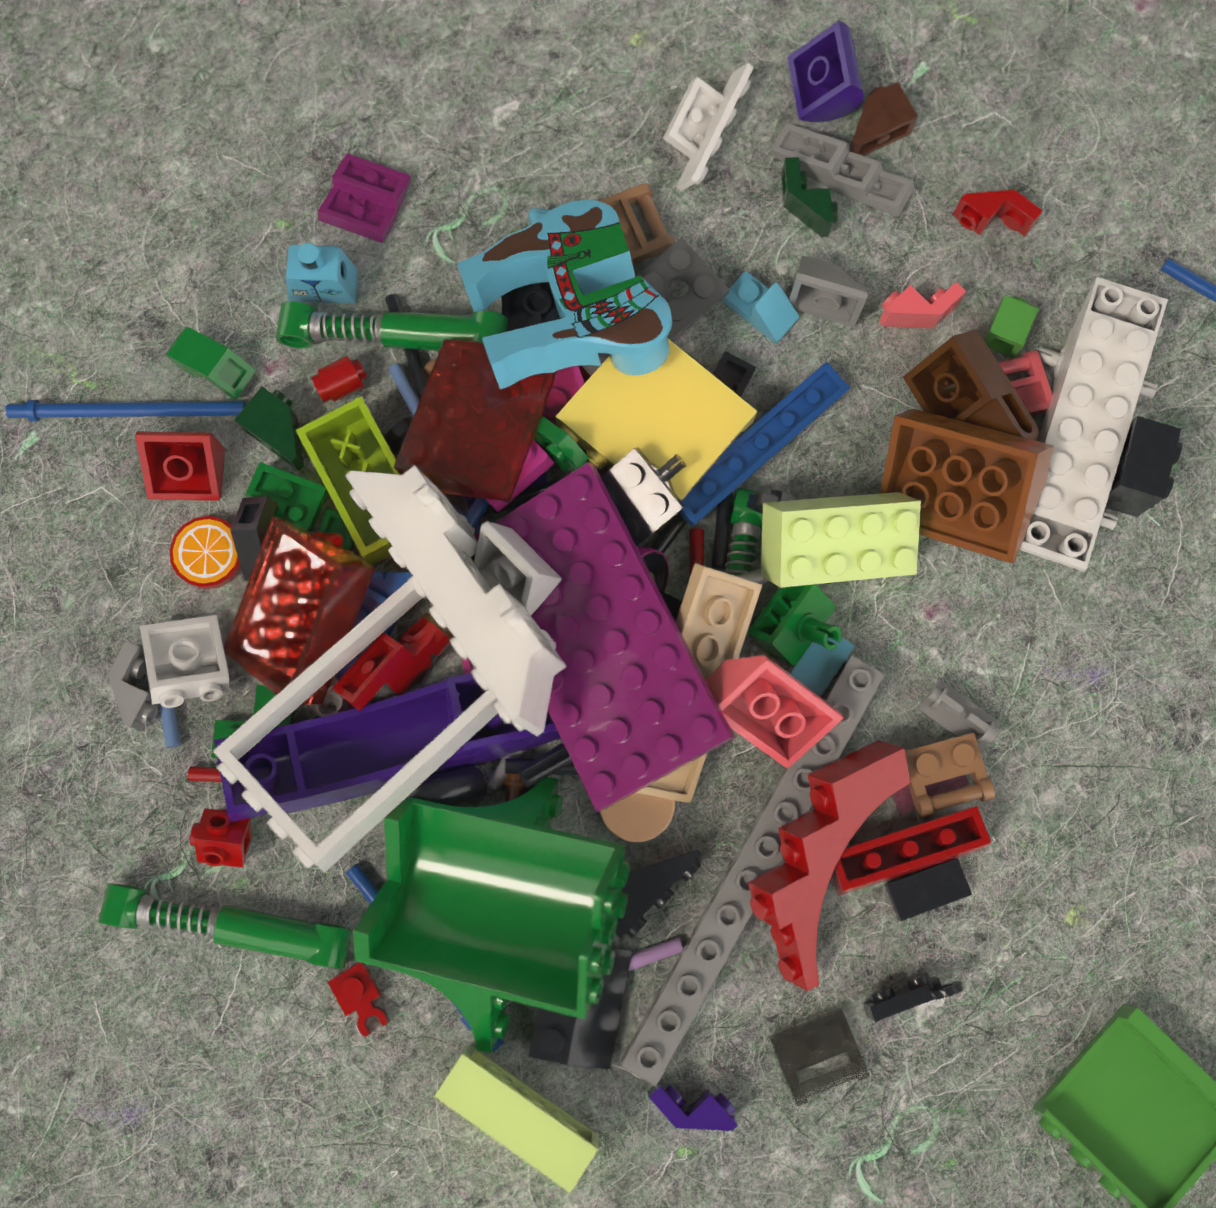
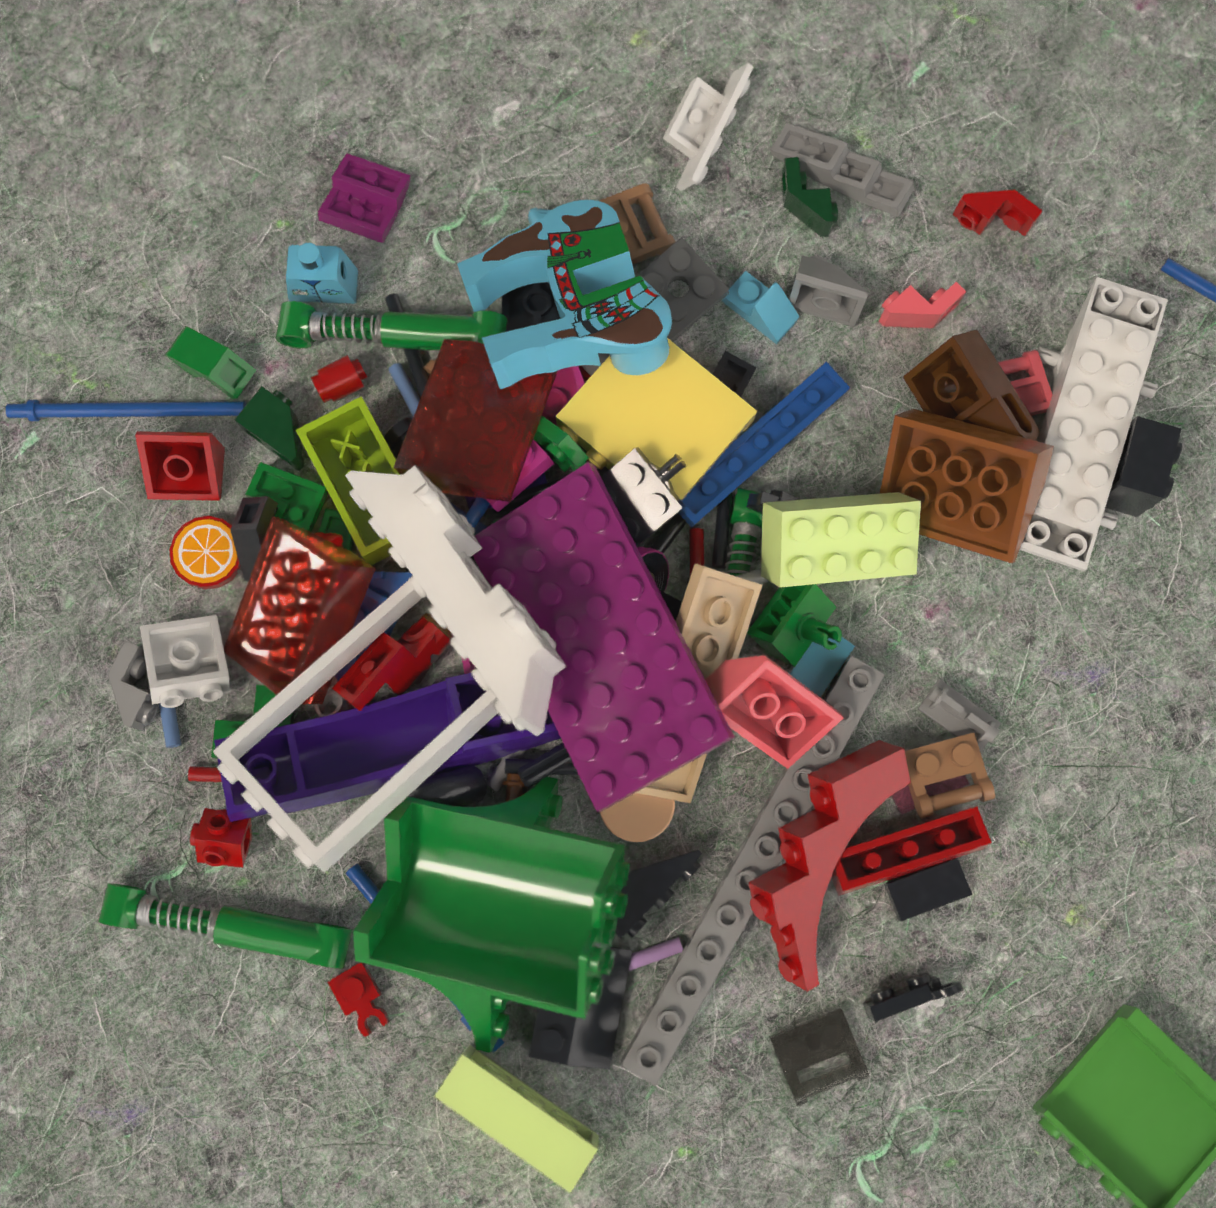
(514, 565): white slope -> none
(704, 1114): dark purple slope -> none
(826, 76): dark purple brick -> none
(884, 119): copper slope -> none
(1010, 326): bright green brick -> none

